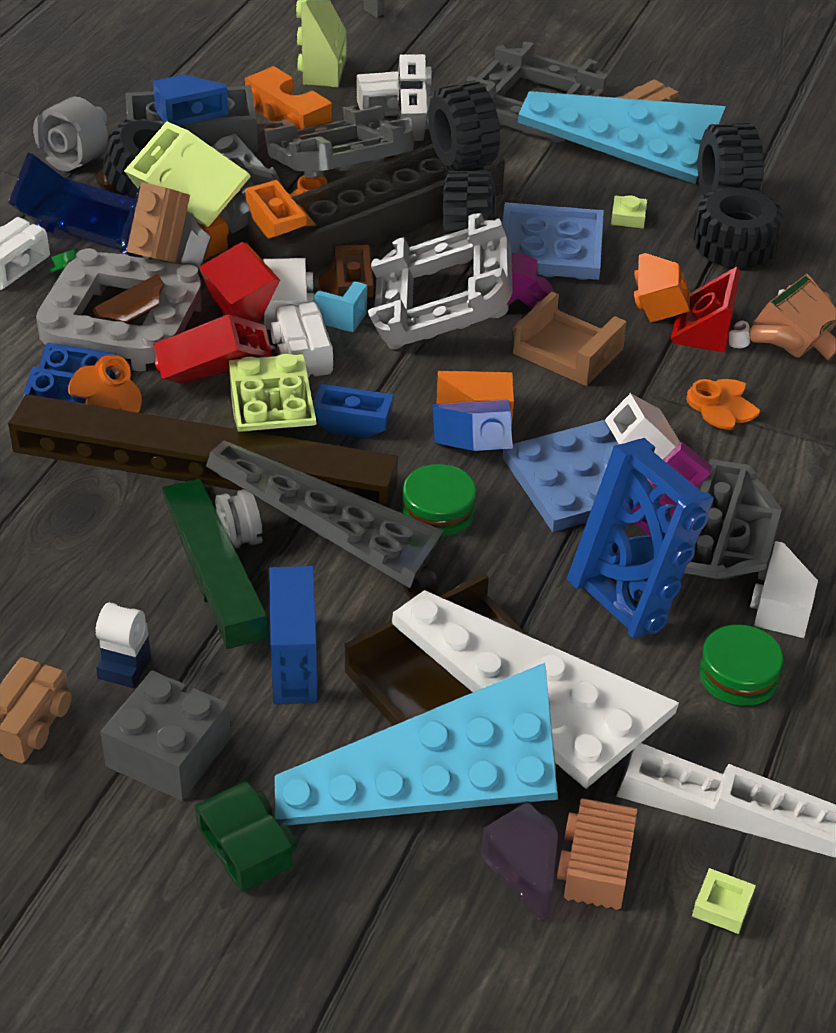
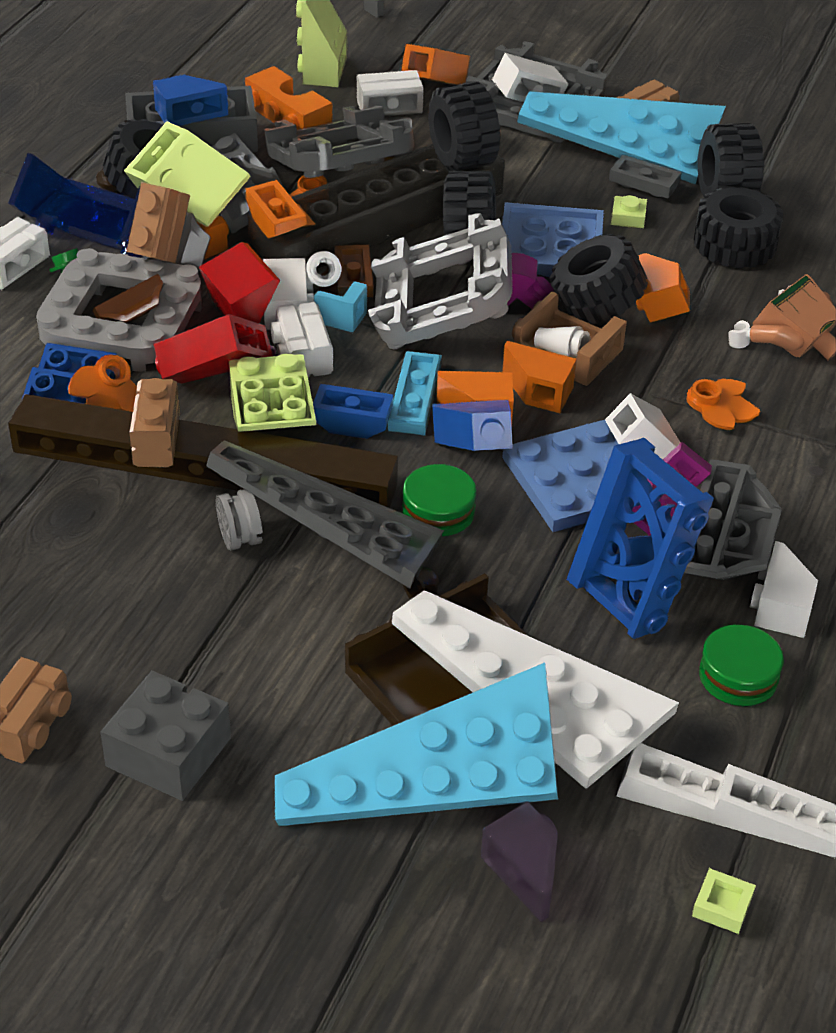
(71, 133): light grey brick -> none
(122, 644): leg -> none
(154, 423): none -> medium nougat brick
(216, 565): dark green slope -> none
(245, 835): dark green brick -> none
(293, 635): blue window -> none
(333, 264): none -> white cone
(414, 92): white piece -> none
(415, 393): none -> medium azure tile
(436, 64): none -> orange slope
(520, 75): none -> white brick
(540, 376): none -> orange slope
(561, 340): none -> white cone
(599, 278): none -> black tyre
(599, 853): nougat brick -> none
(645, 176): none -> dark grey plate
(709, 315): red slope -> none

